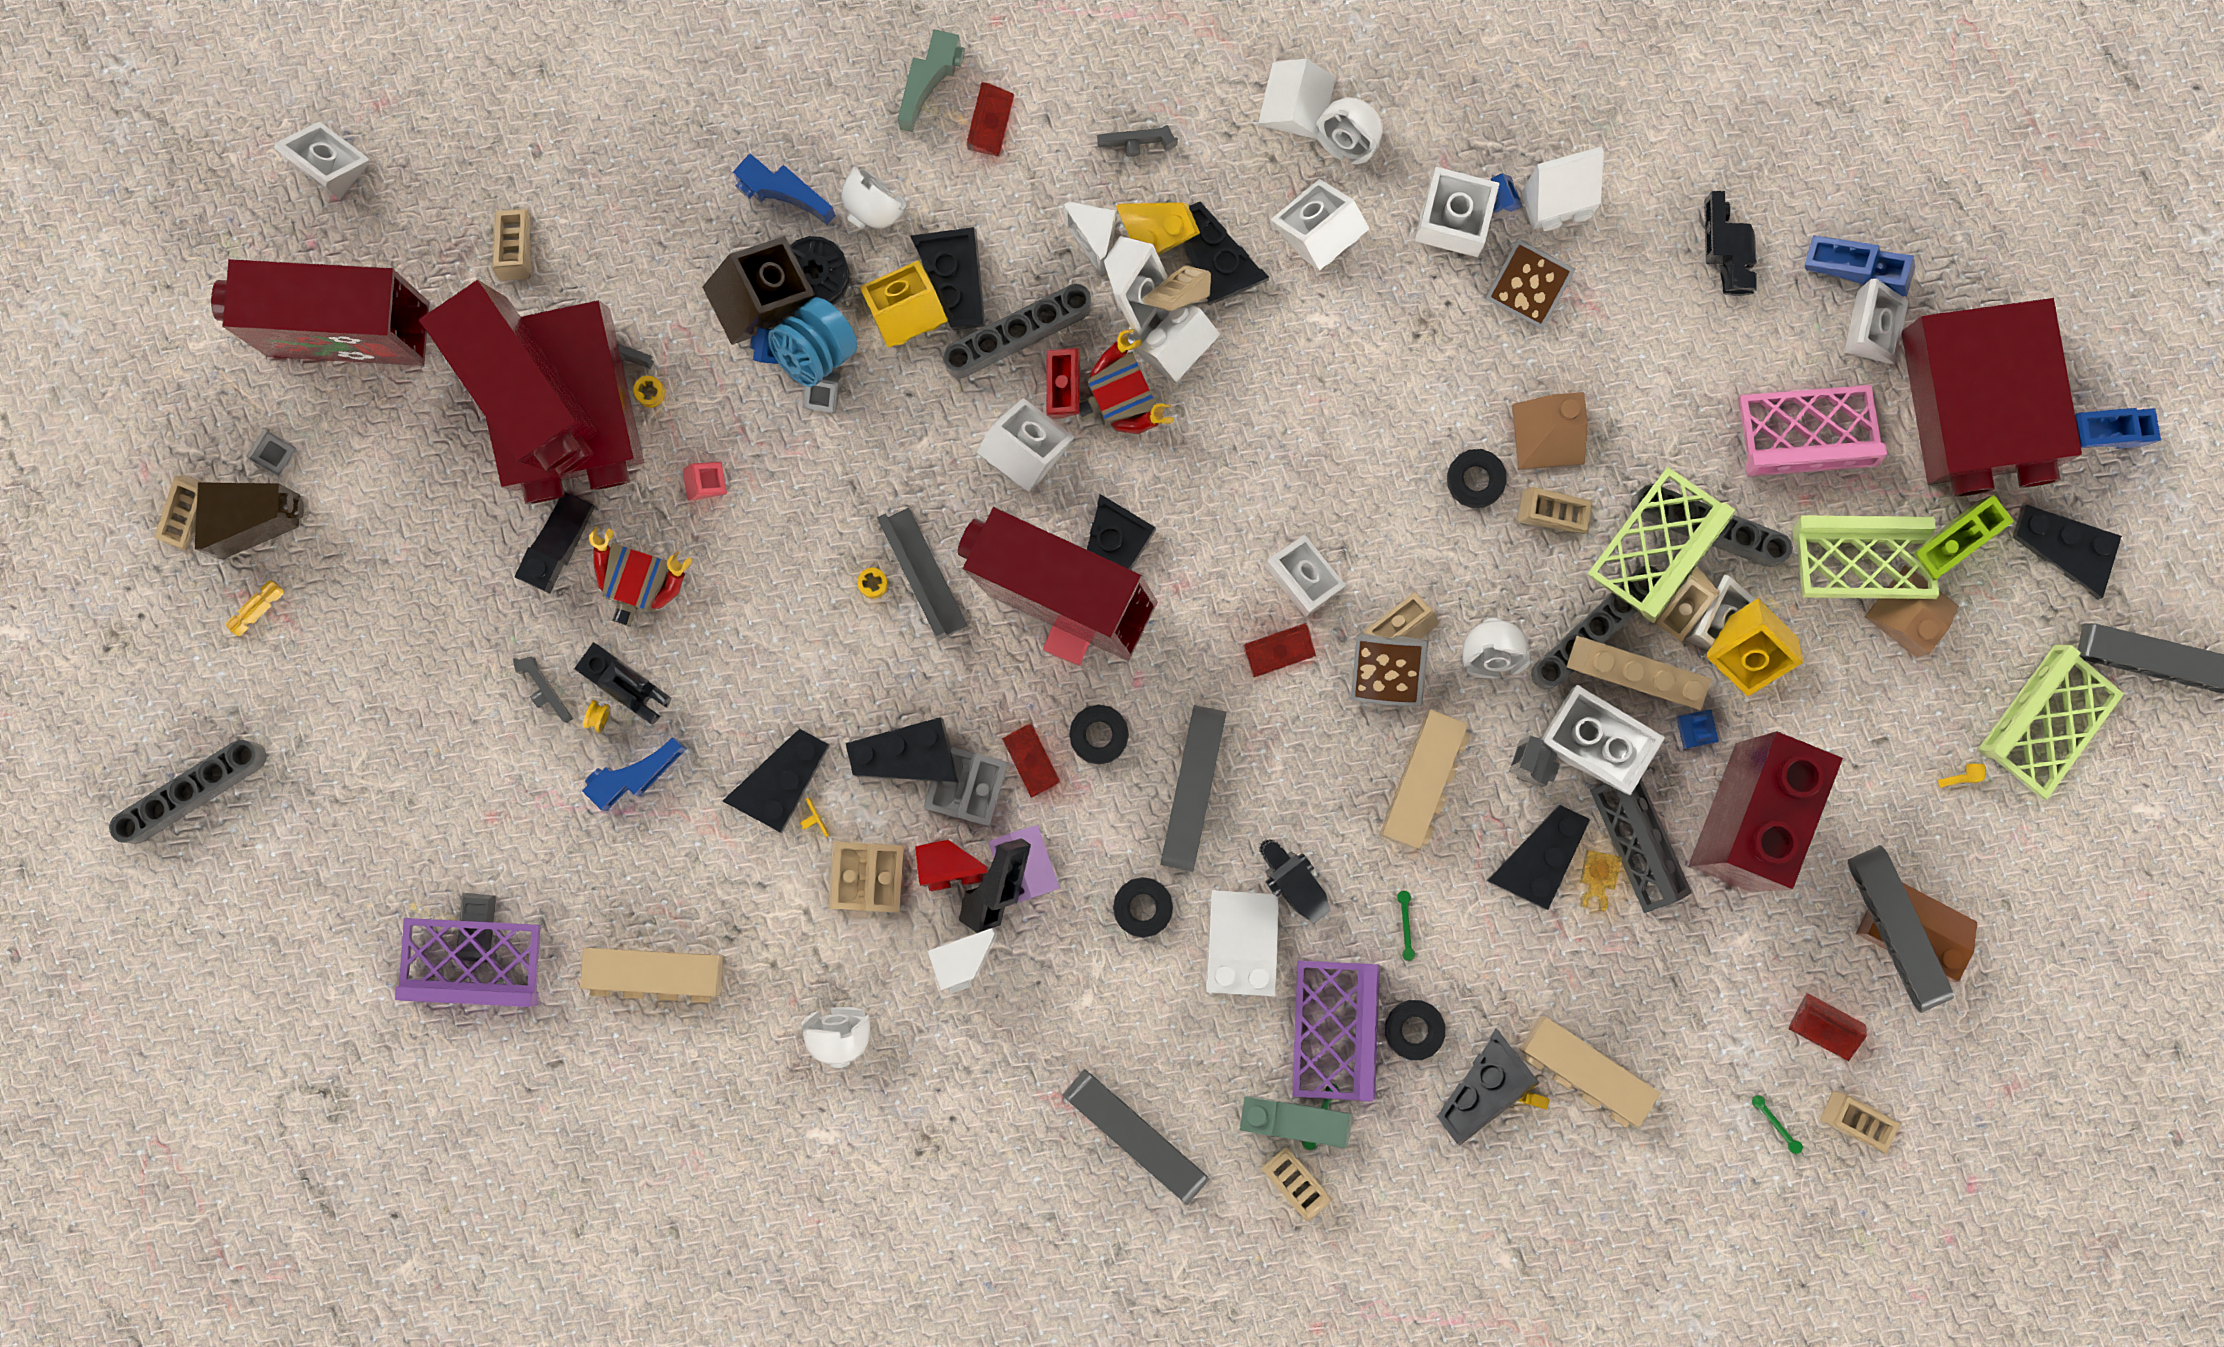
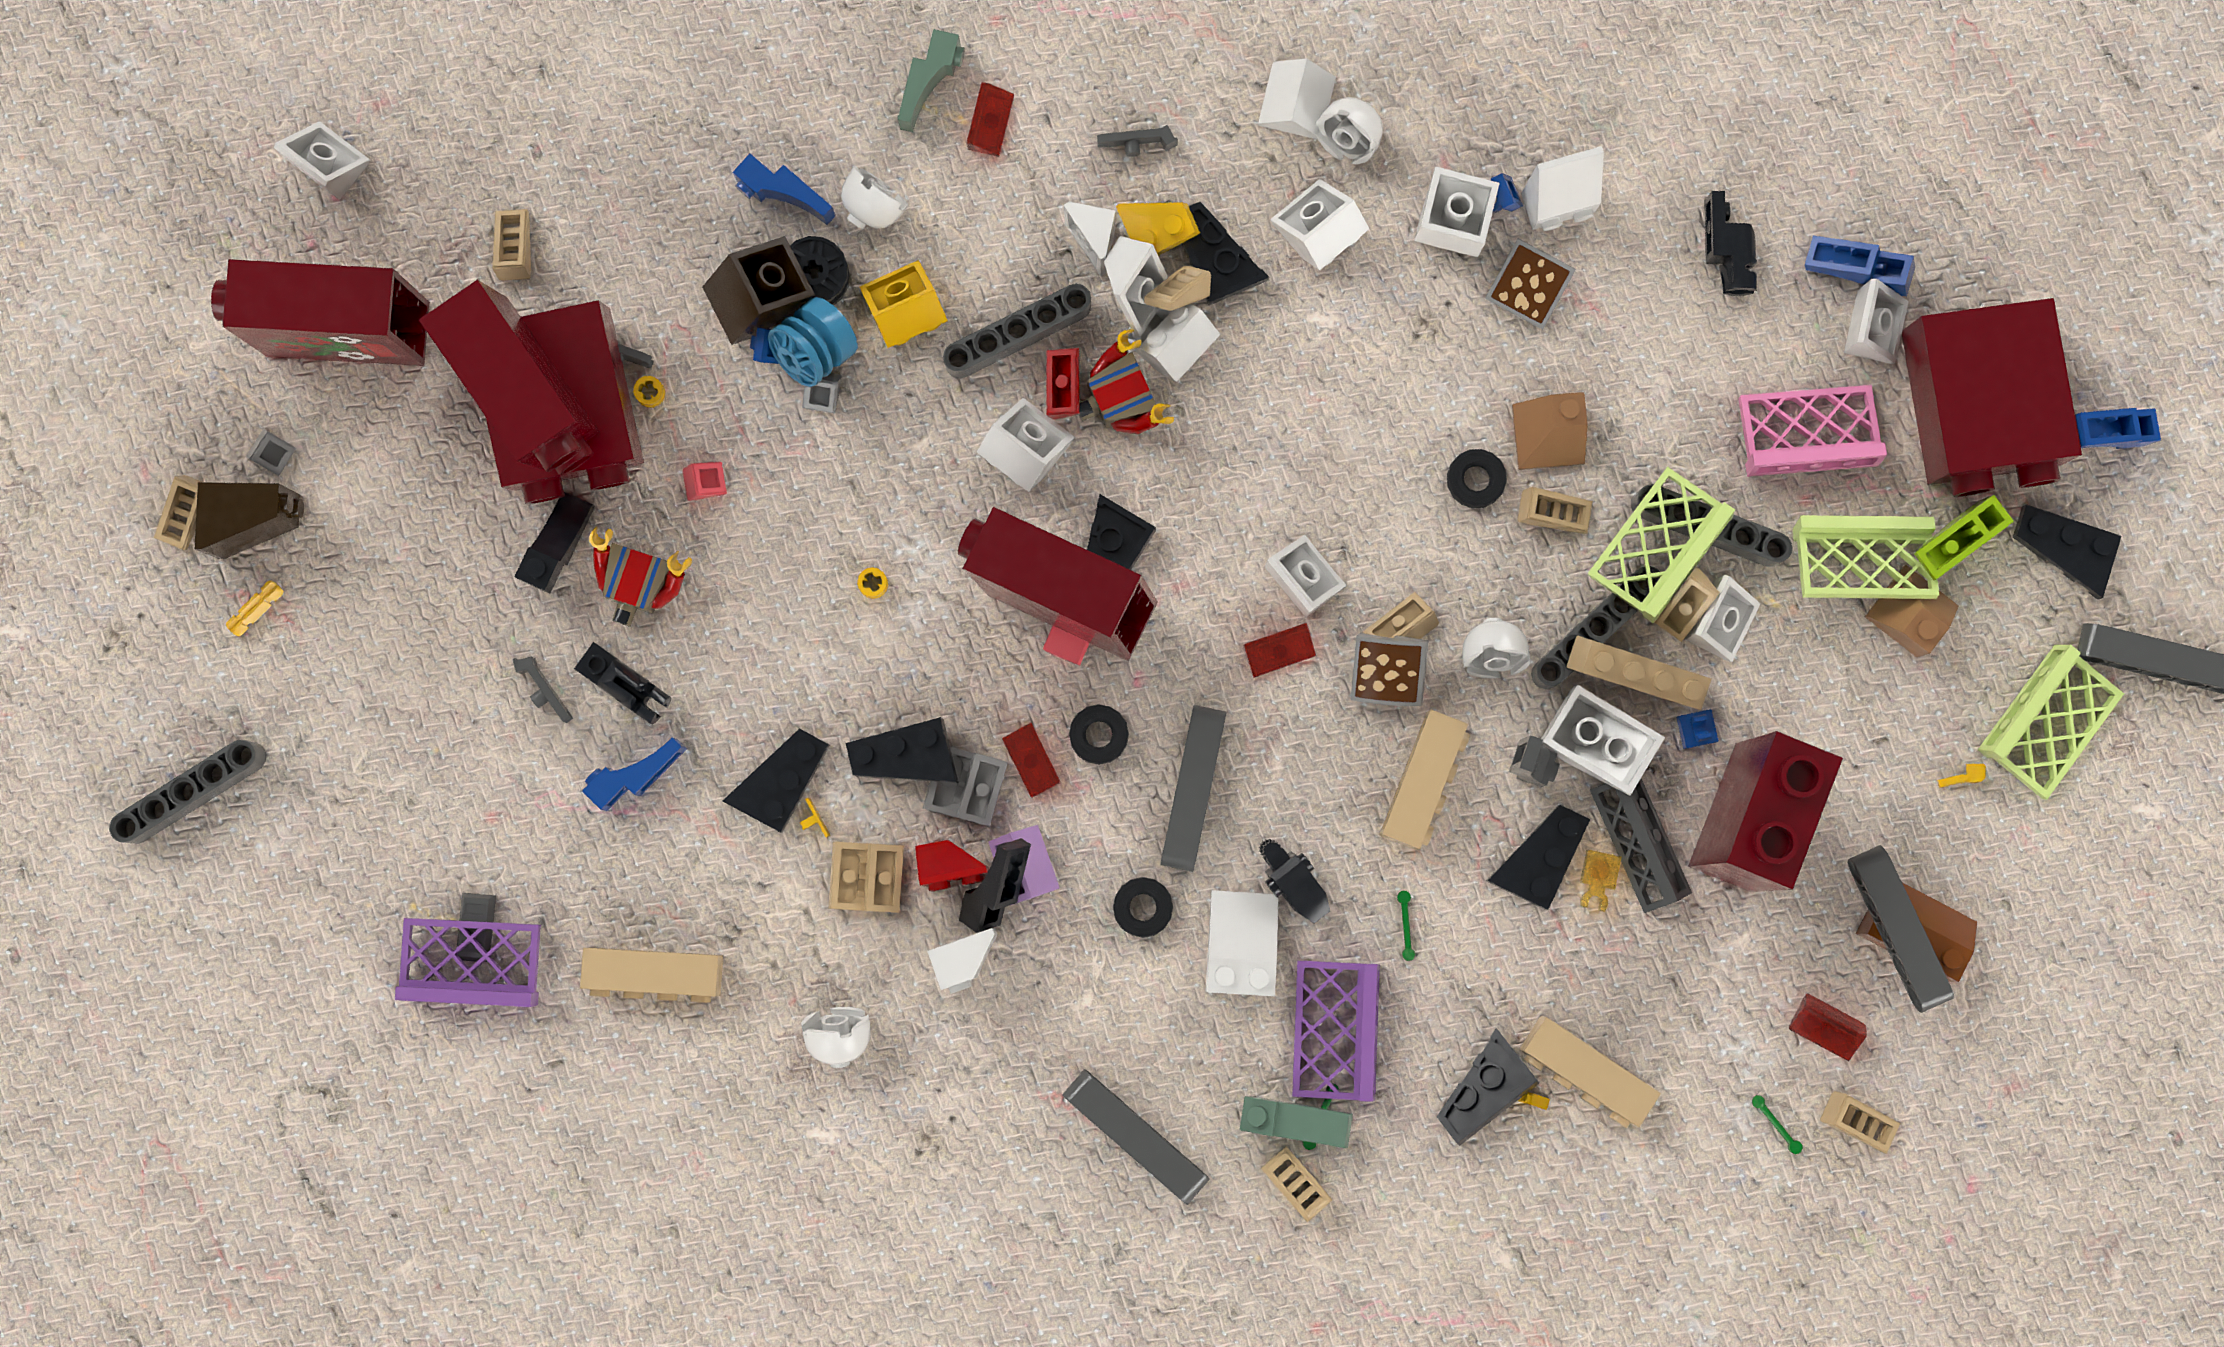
(596, 716): yellow bush -> none
(923, 573): dark grey fence -> none
(954, 271): black wing -> none
(1435, 1035): black tyre -> none
(1755, 648): yellow slope -> none

